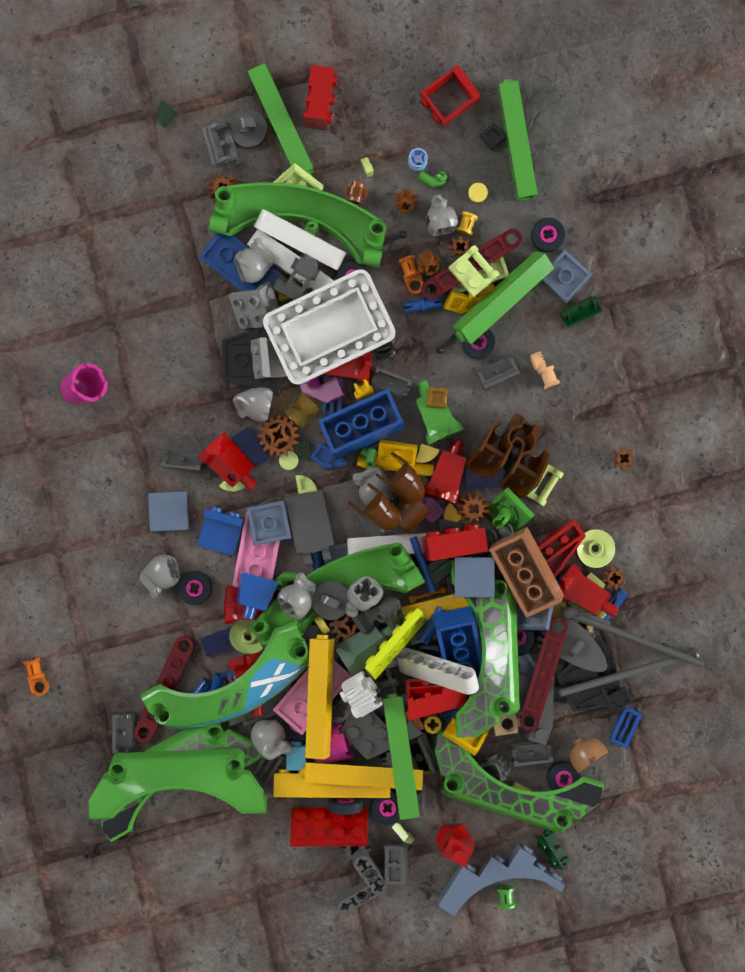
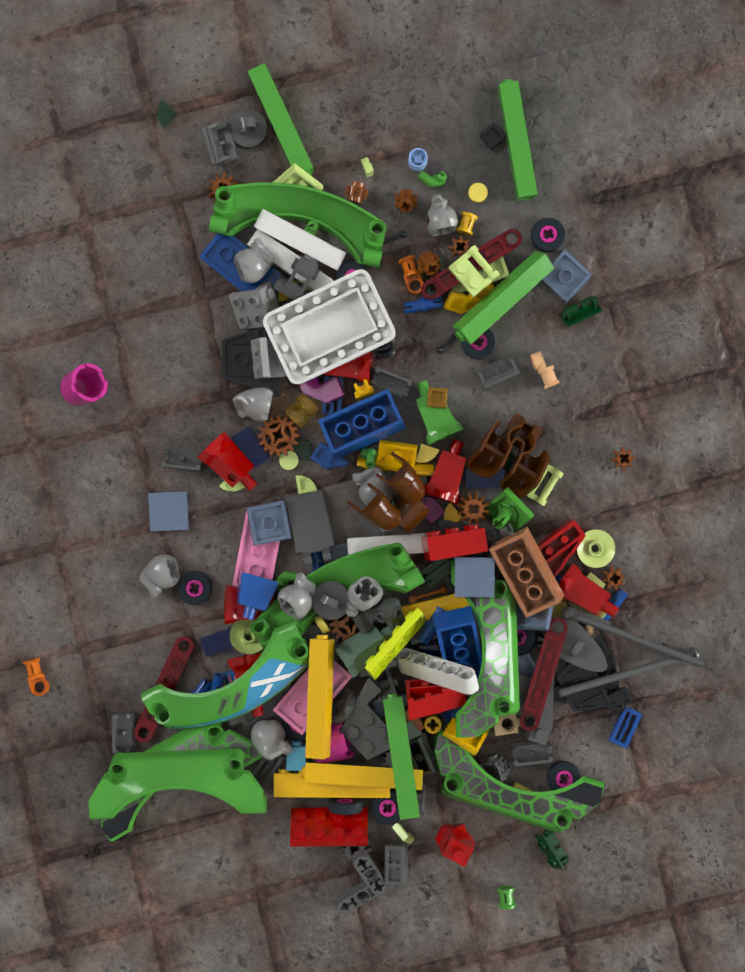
(221, 530): blue bracket -> none
(320, 97): red wedge -> none
(360, 694): white brick -> none
(422, 564): blue bar -> none
(465, 85): red window -> none
(468, 880): sand blue arch -> none
(586, 752): medium nougat cylinder -> none

